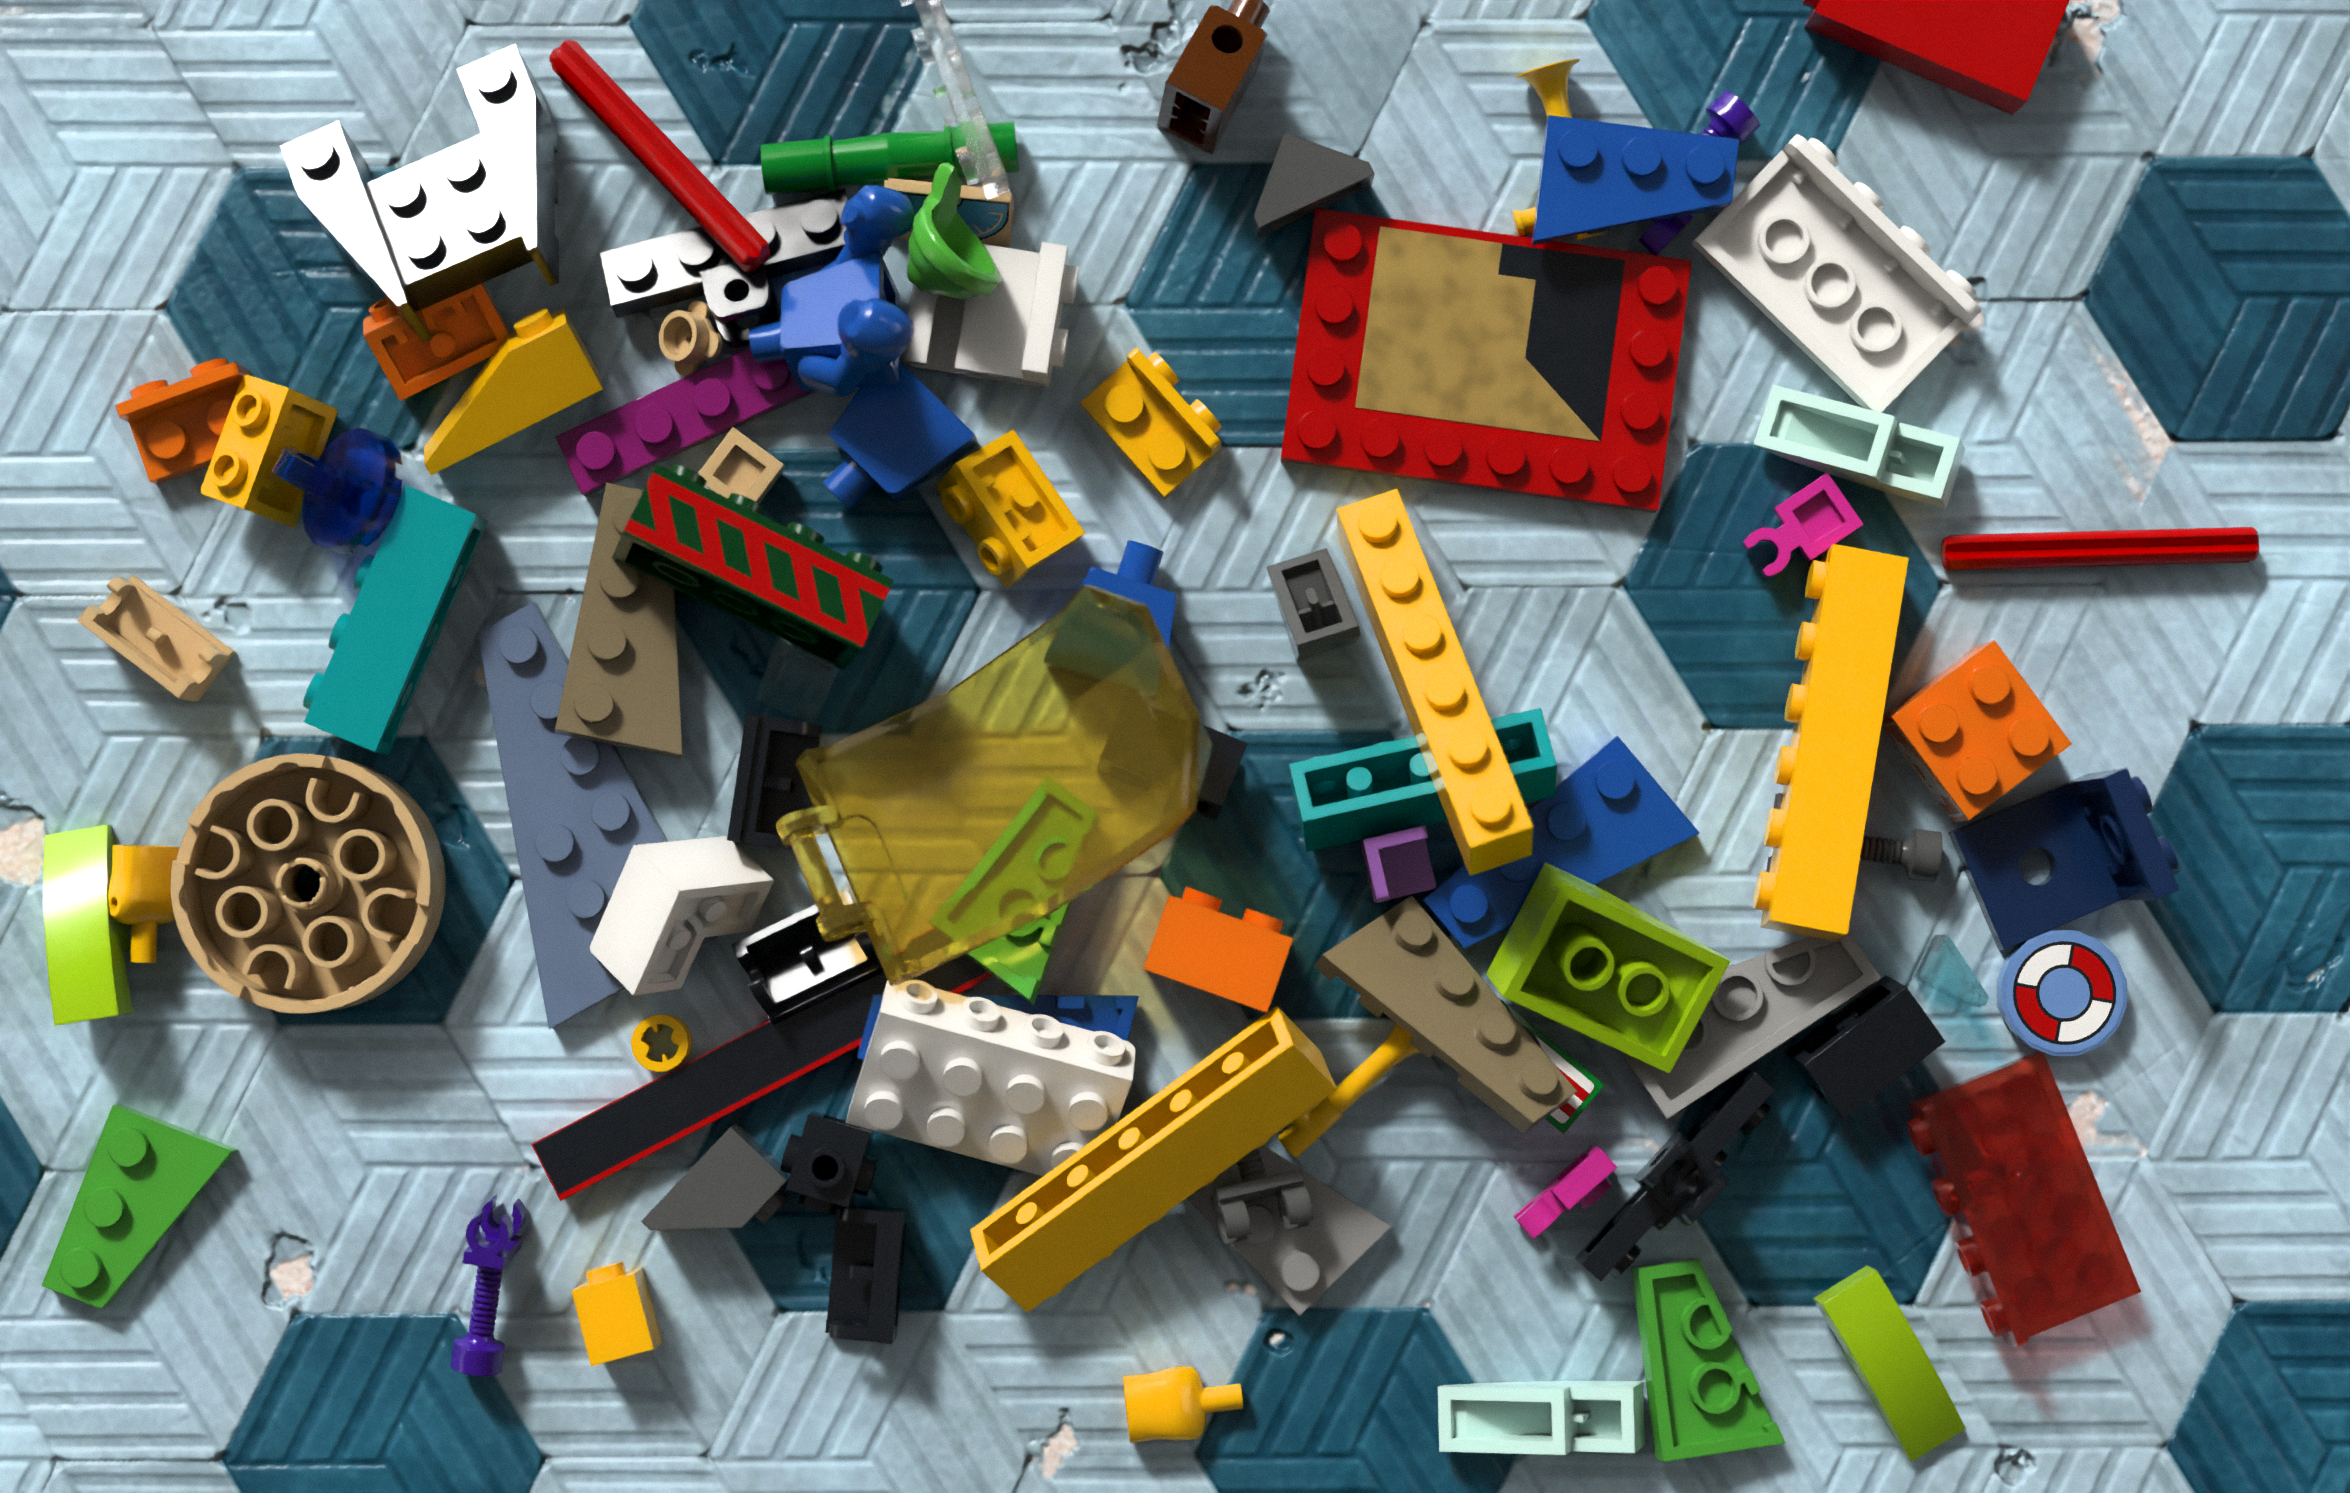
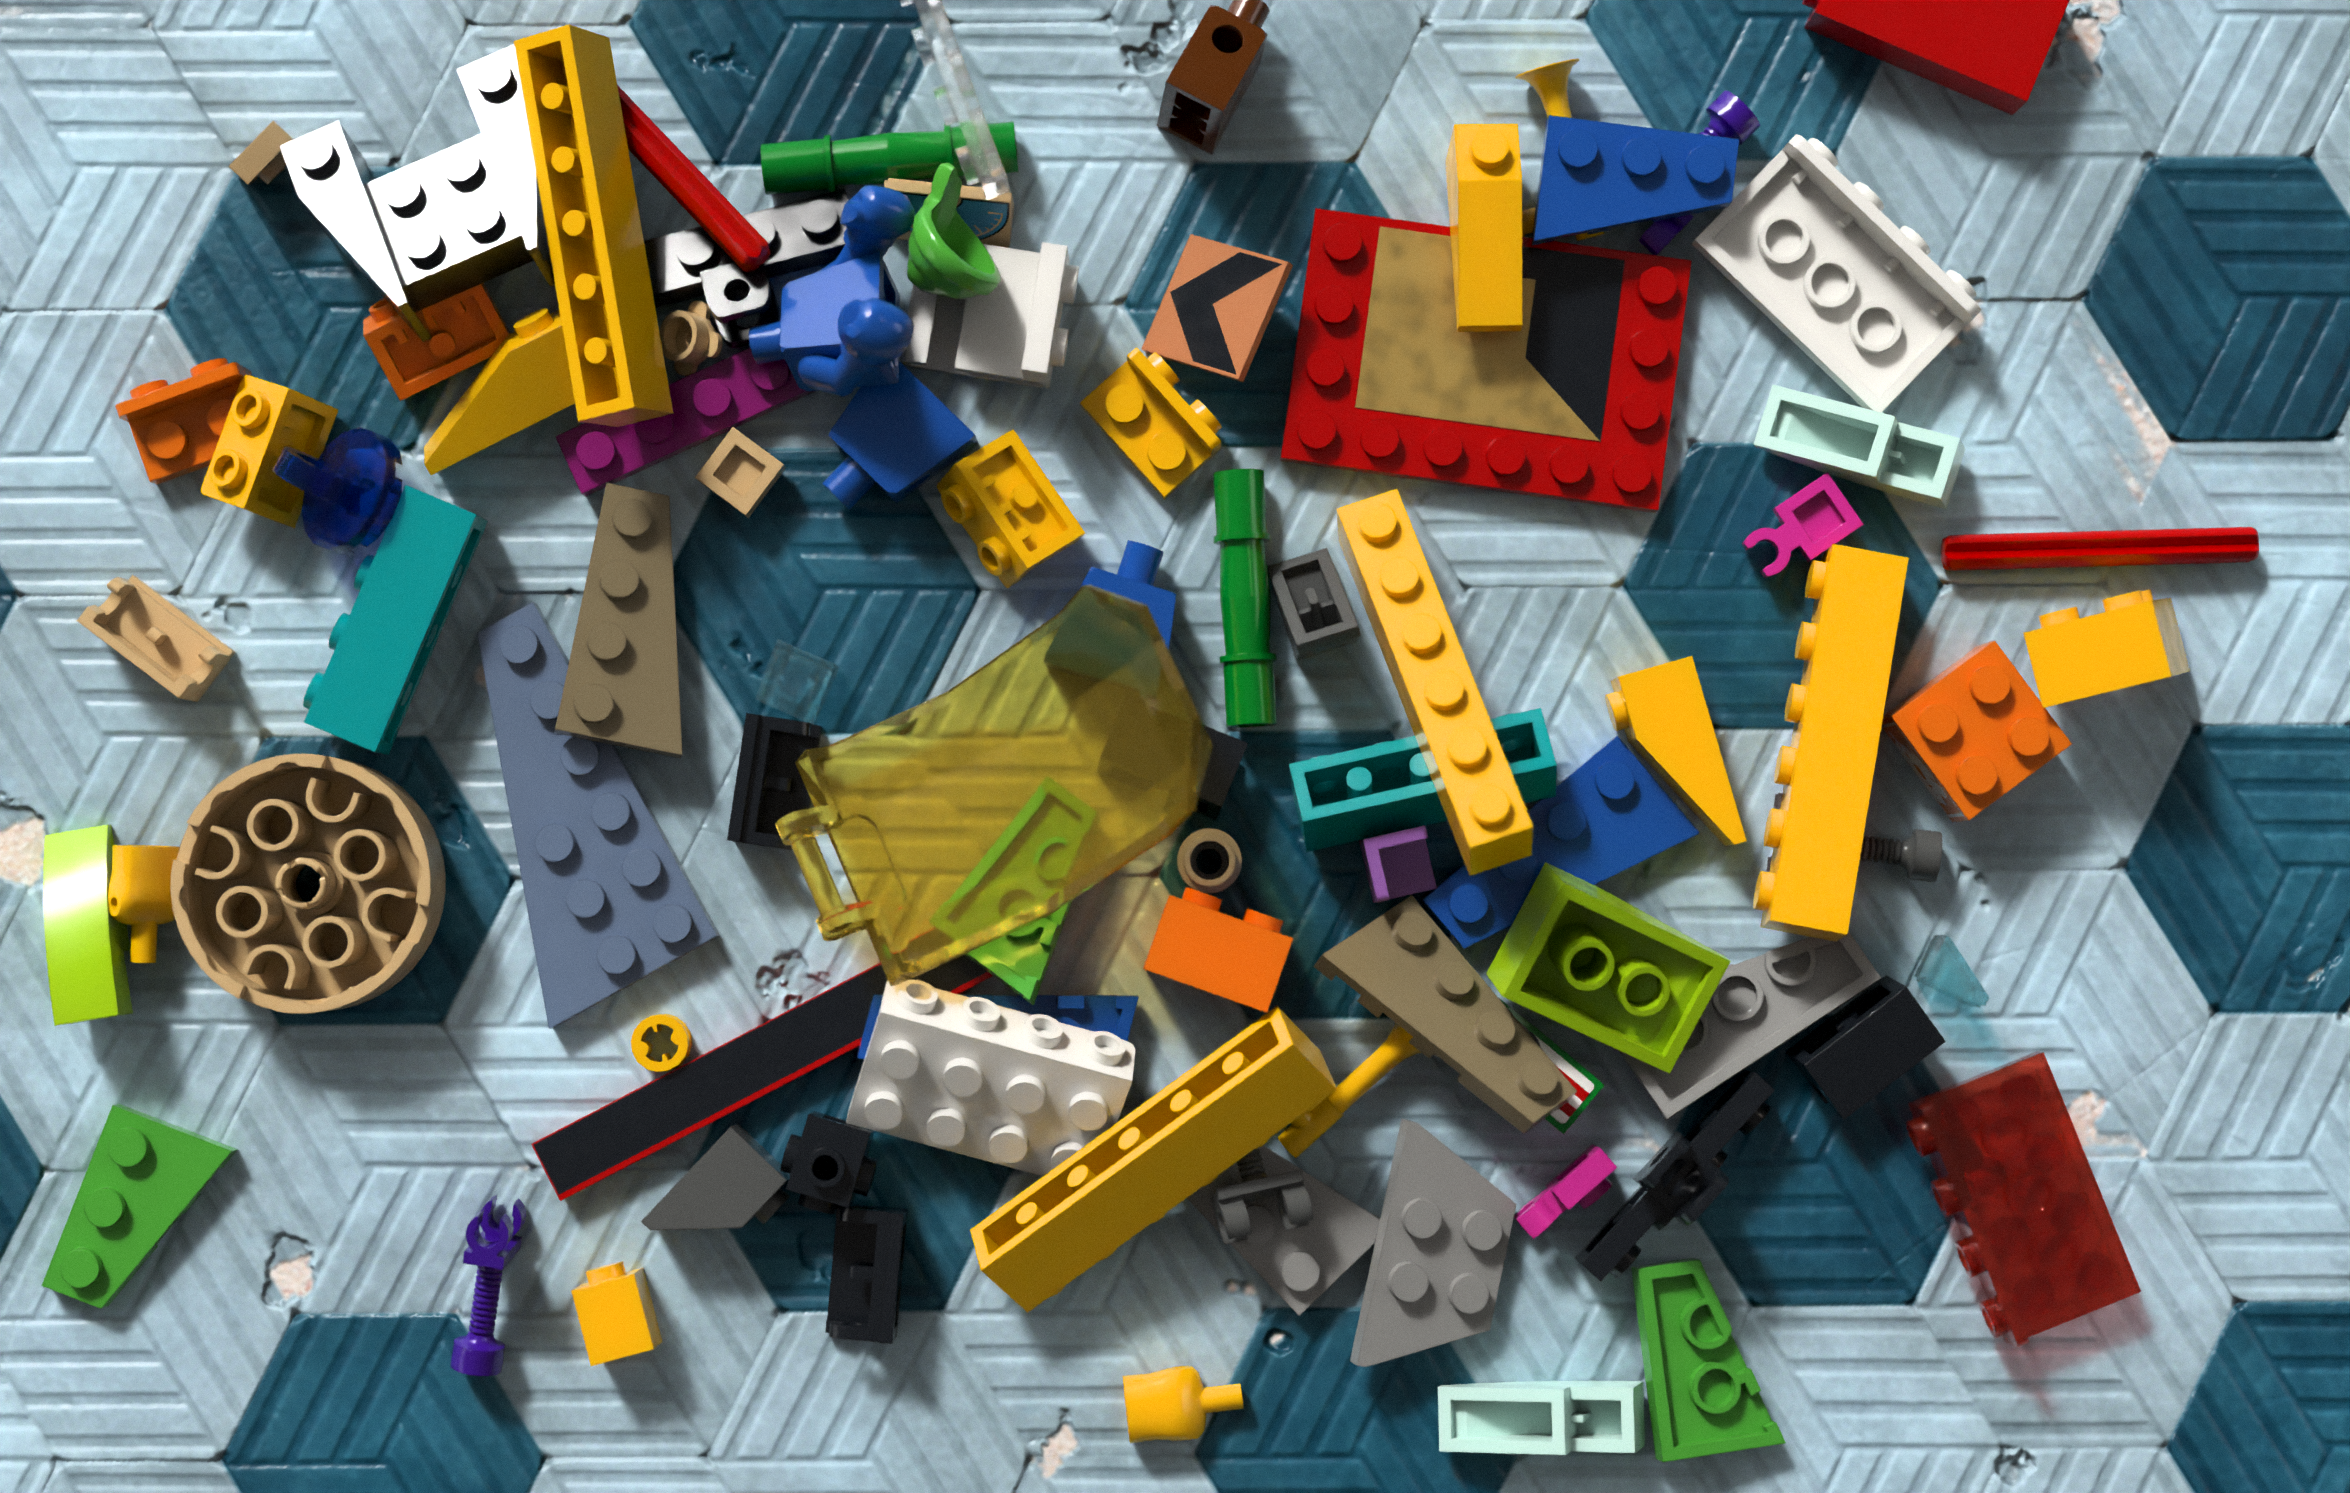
(262, 156): none -> tan plate
(593, 227): none -> yellow brick
(672, 901): white panel -> none
(753, 566): dark green brick -> none
(798, 969): black hinge -> none
(1217, 307): none -> nougat piece
(1221, 843): none -> light grey brick
(1245, 598): none -> green piece
(1306, 179): dark grey slope -> none
(1433, 1252): none -> light grey wing
(1486, 226): none -> yellow slope
(1674, 733): none -> yellow slope
(1890, 1362): lime slope -> none
(2062, 993): tile -> none
(2096, 849): dark blue bracket -> none
(2107, 651): none -> yellow brick

